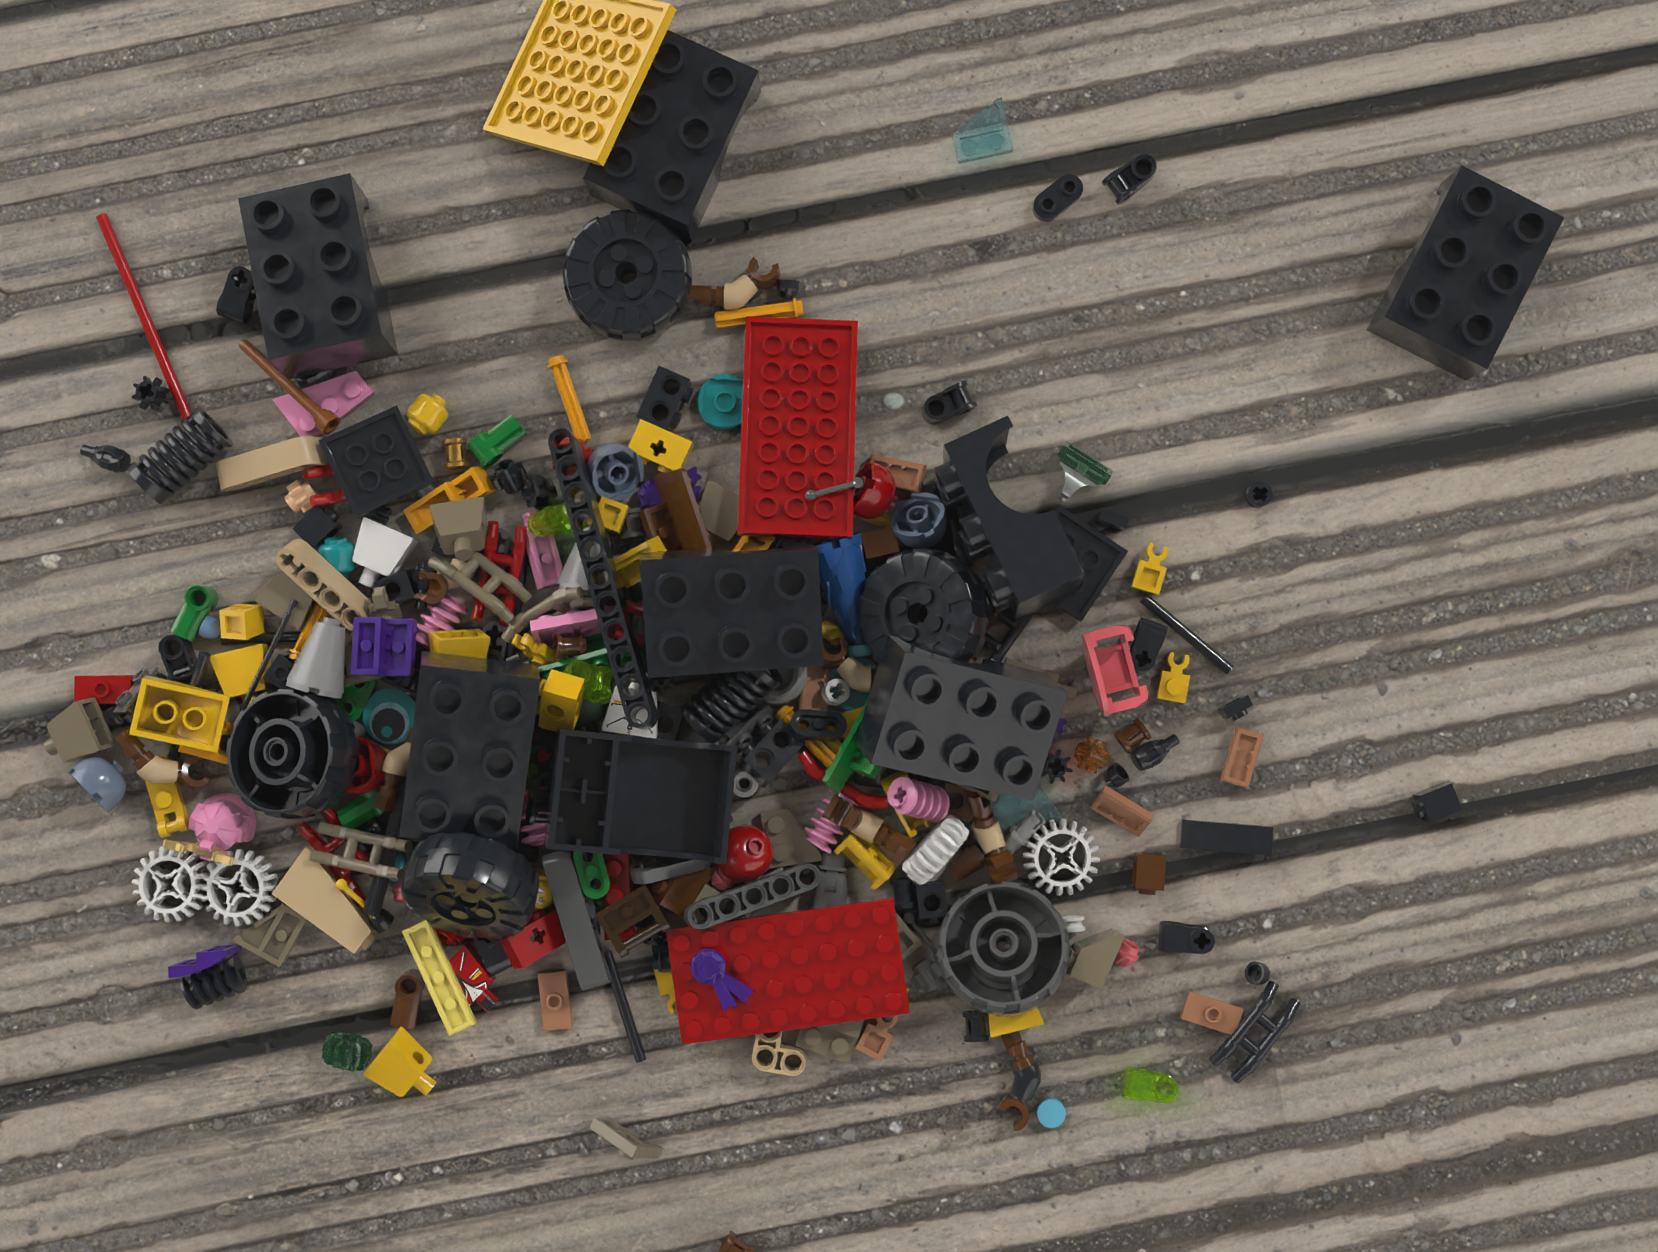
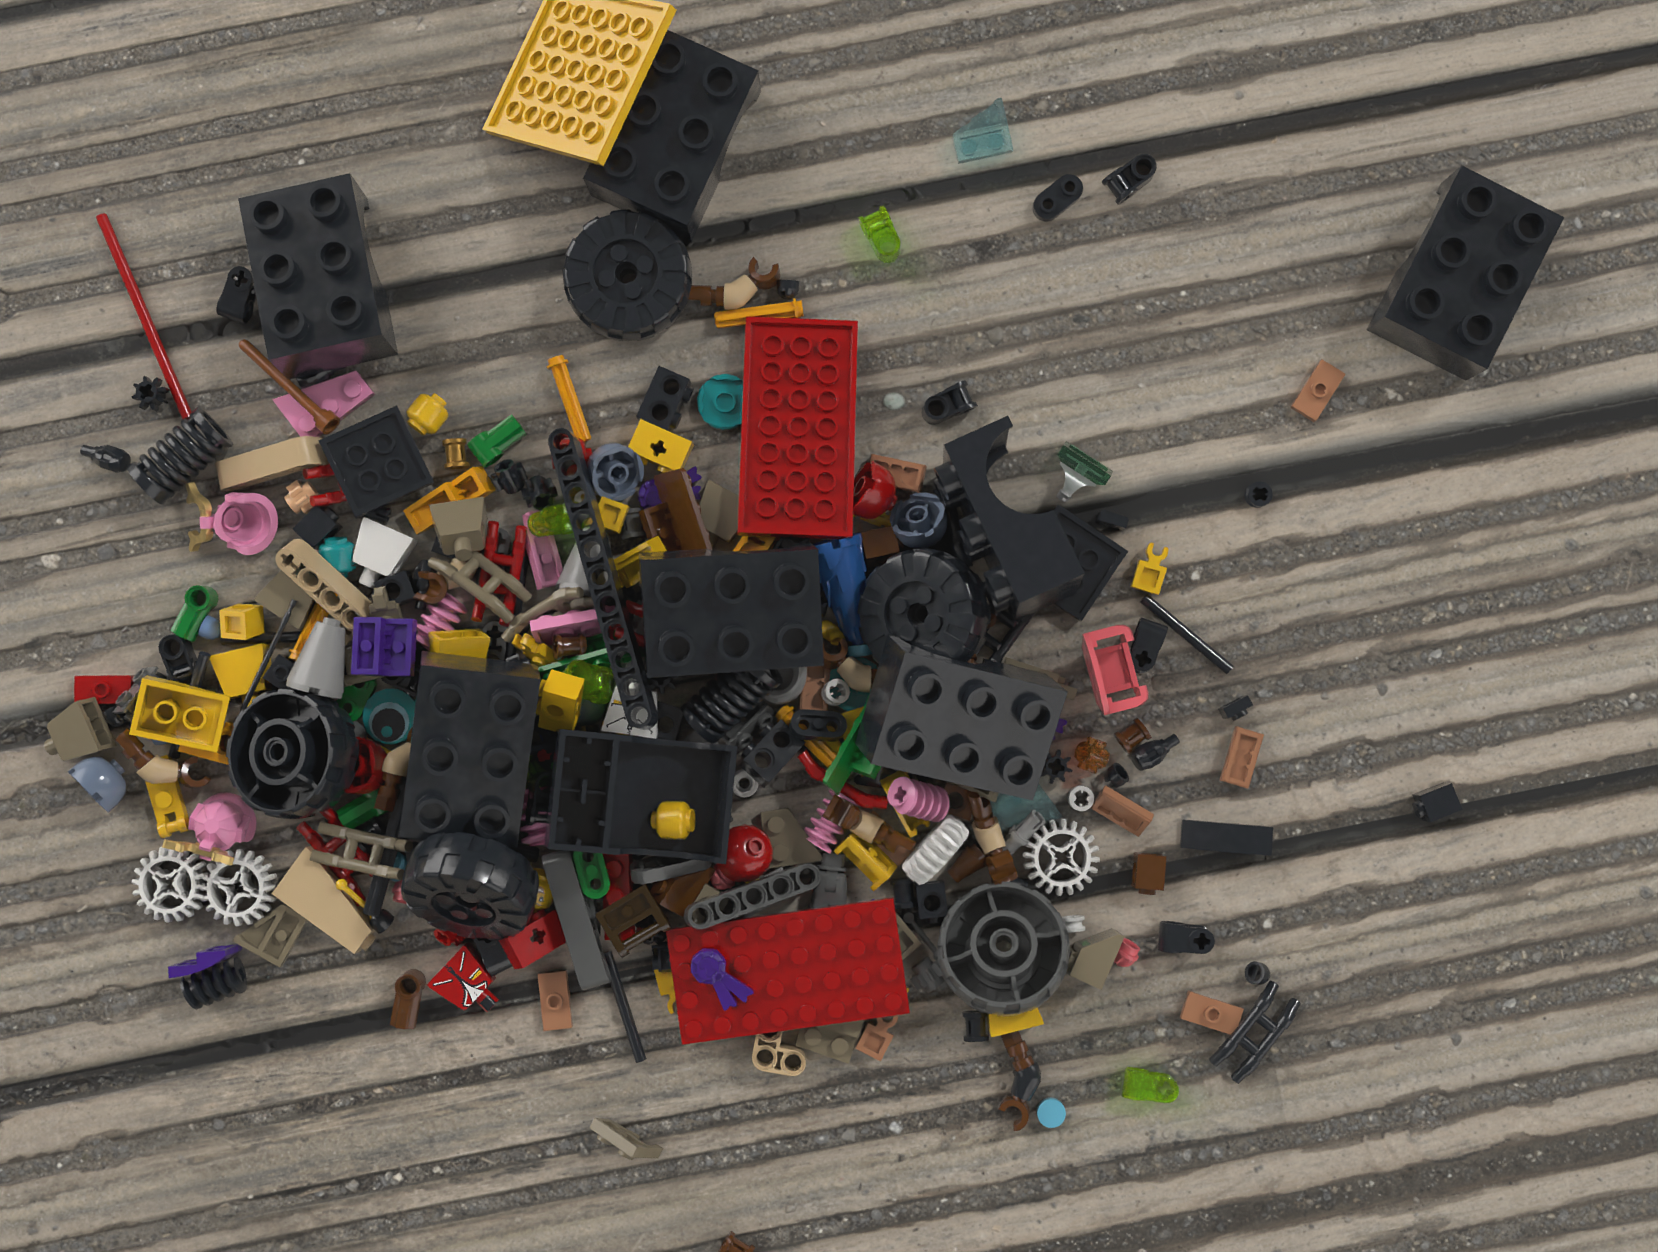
(242, 520): none -> bright pink helmet
(347, 1051): clear green gear -> none
(401, 1065): yellow torso -> none
(439, 977): light yellow tile -> none
(673, 820): none -> yellow head
(856, 483): dark grey hinge -> none
(878, 230): none -> clear neon green piece
(1089, 798): none -> white bush
(1174, 684): yellow plate -> none
(1317, 390): none -> nougat plate

